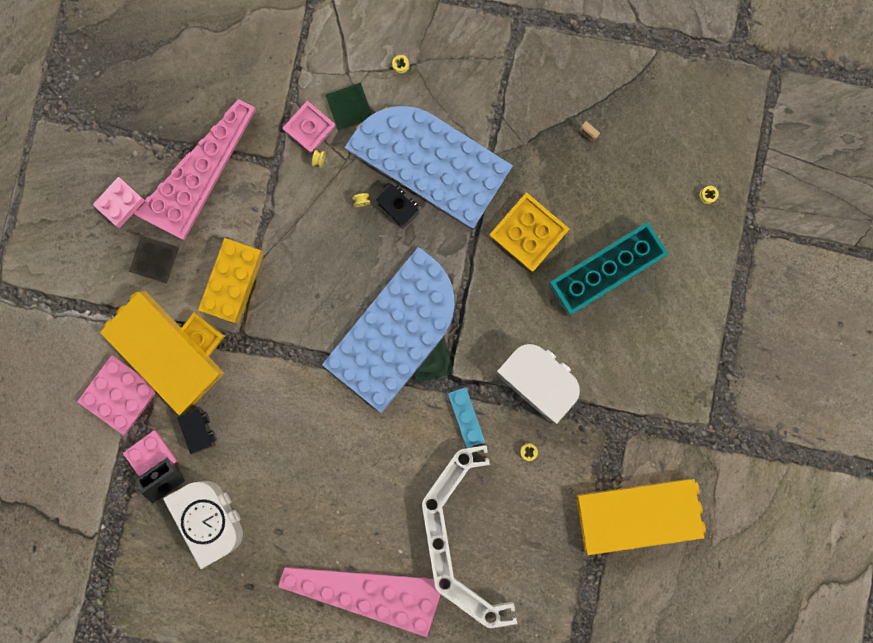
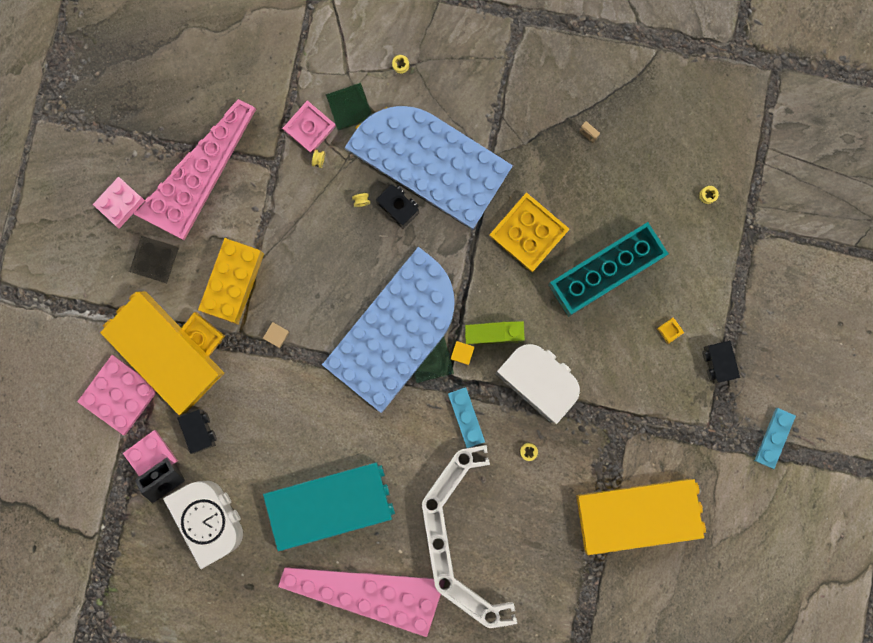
(276, 335): none -> tan tile
(328, 506): none -> teal brick
(462, 353): none -> yellow tile
(495, 333): none -> lime slope
(670, 330): none -> yellow tile
(721, 362): none -> black brick
(775, 438): none -> medium azure plate

